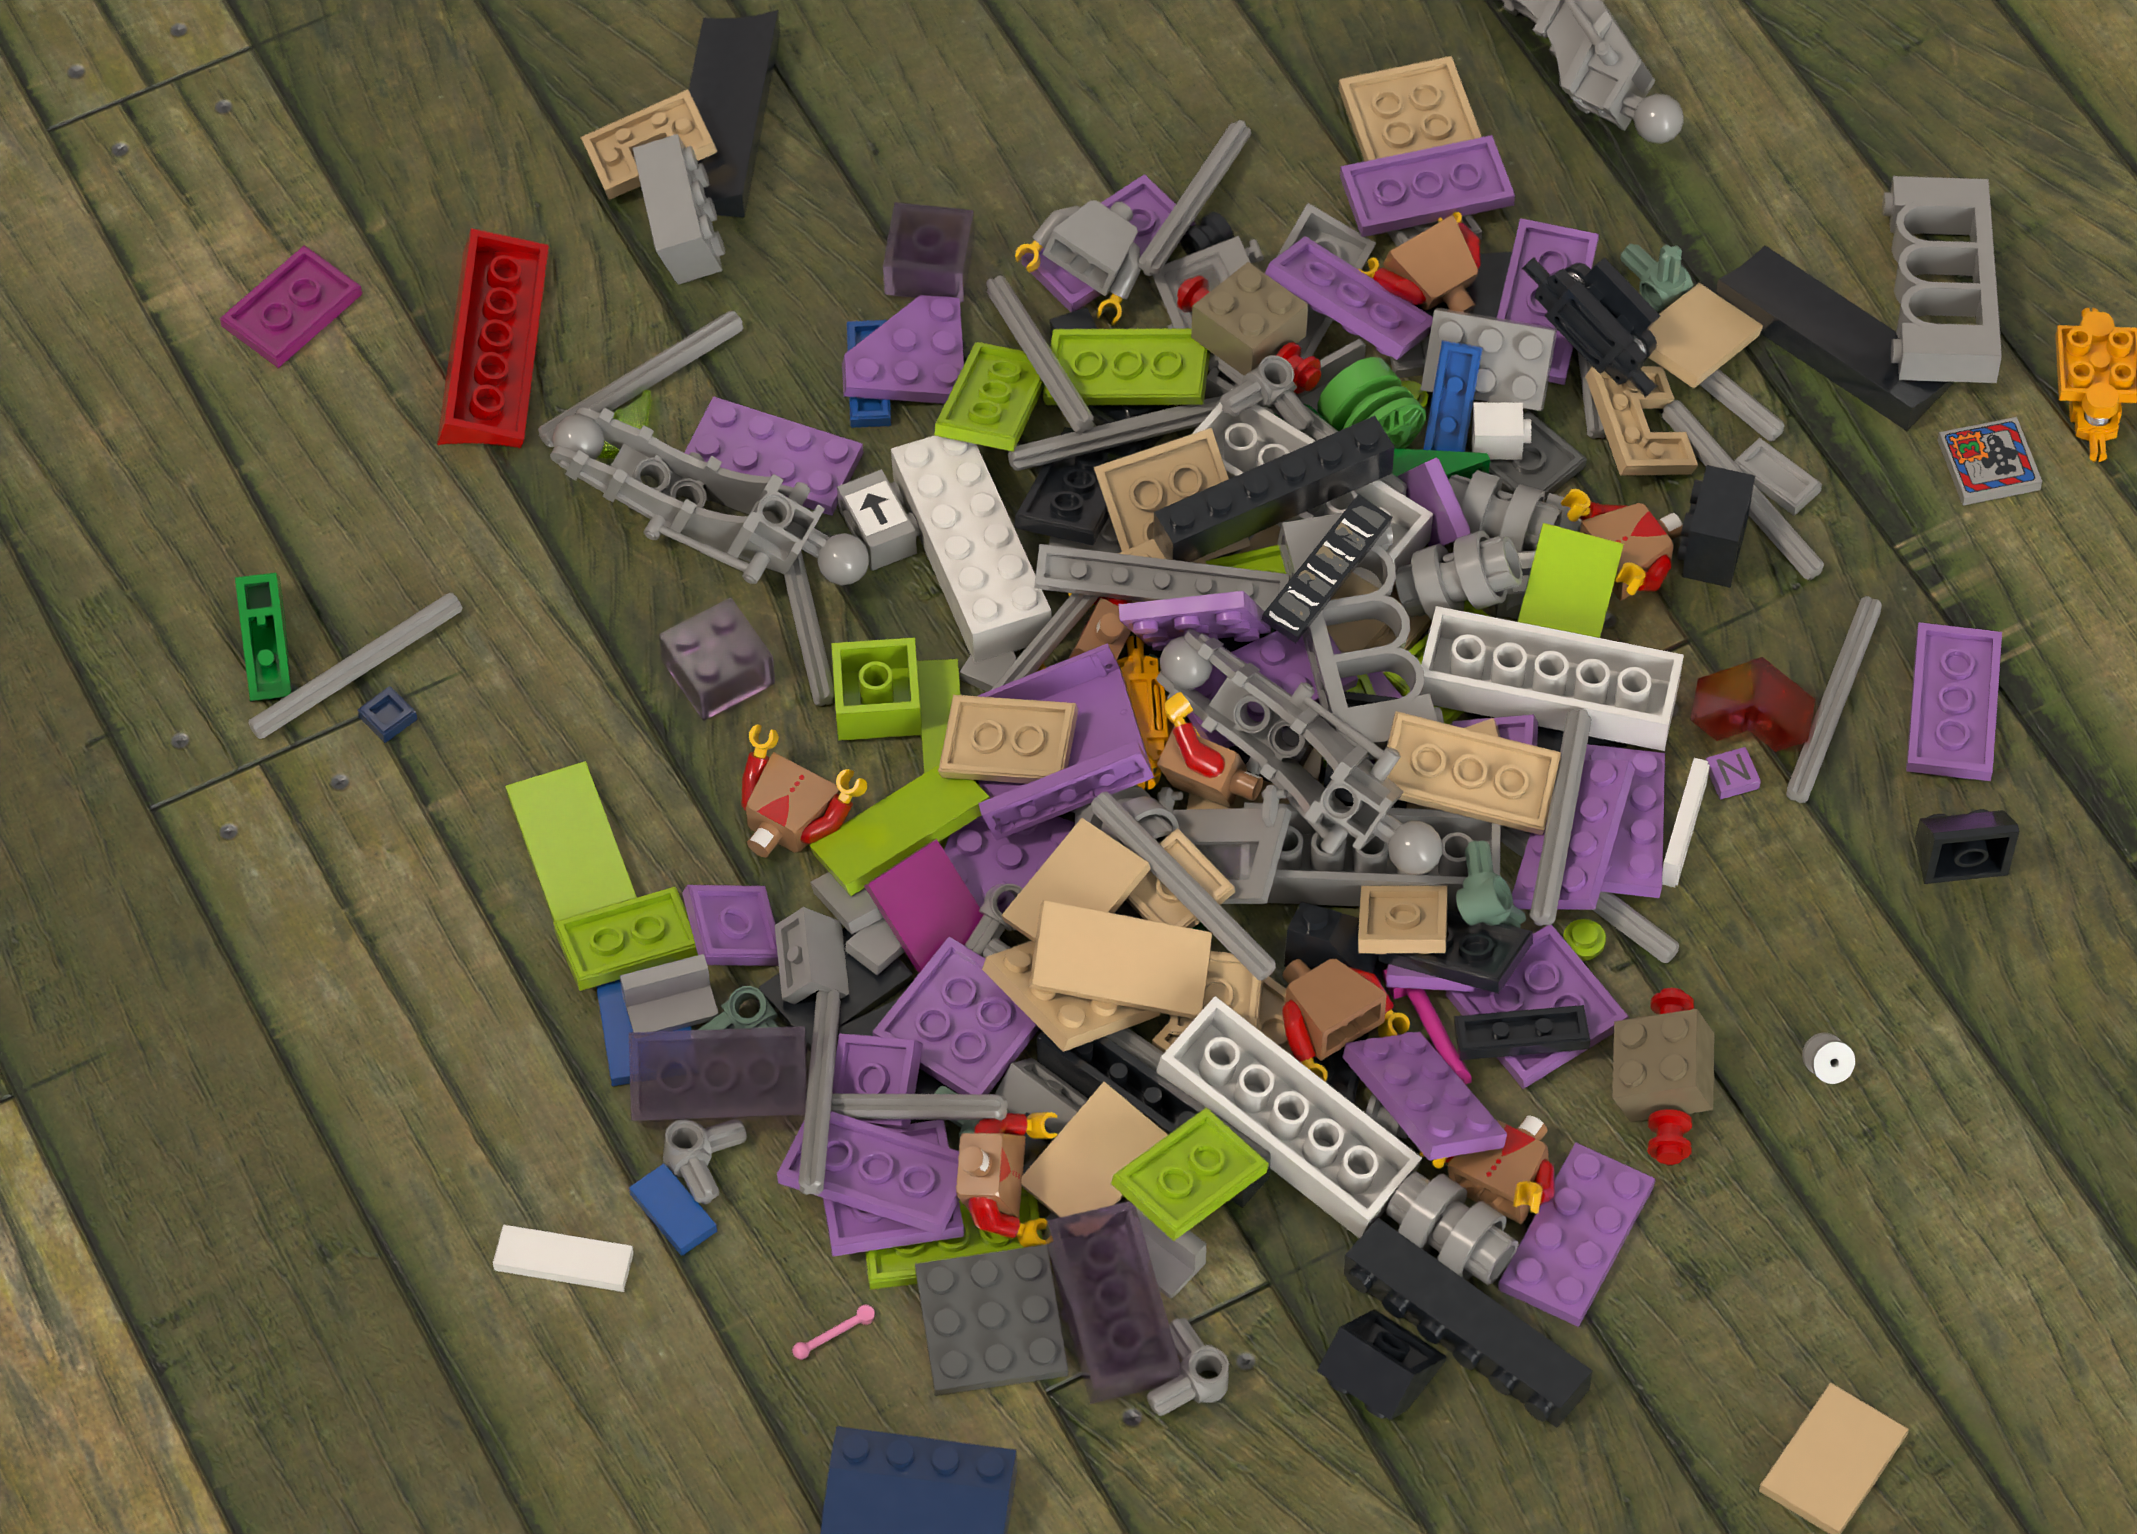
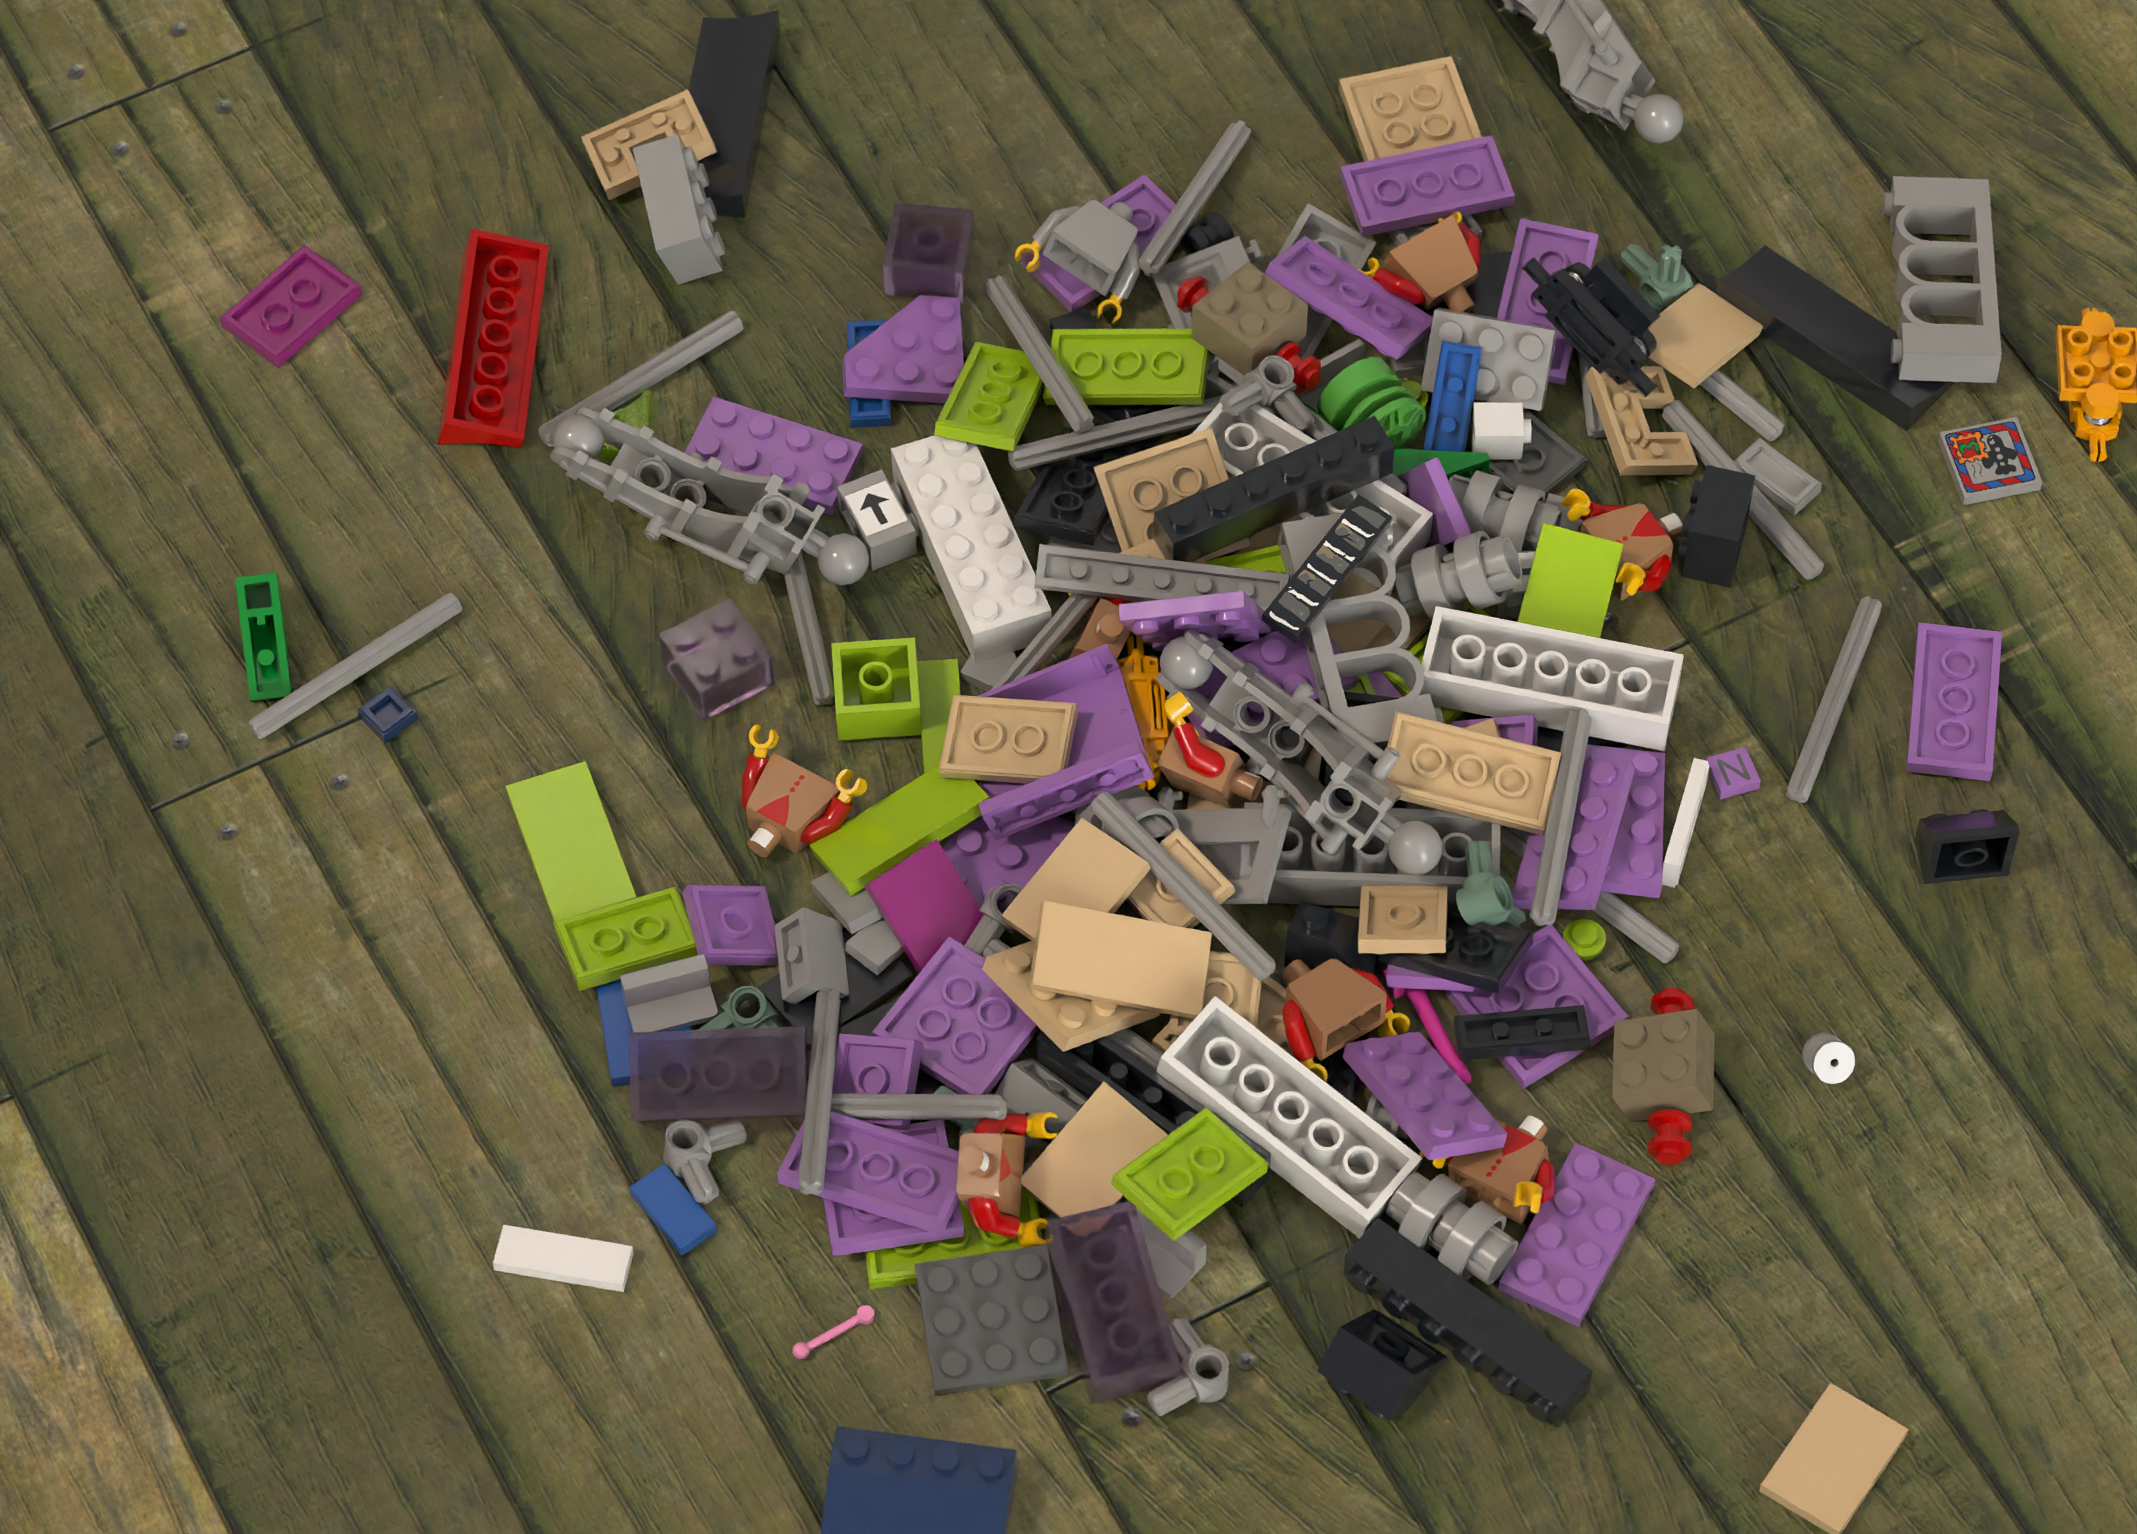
(1754, 700): clear red brick -> none

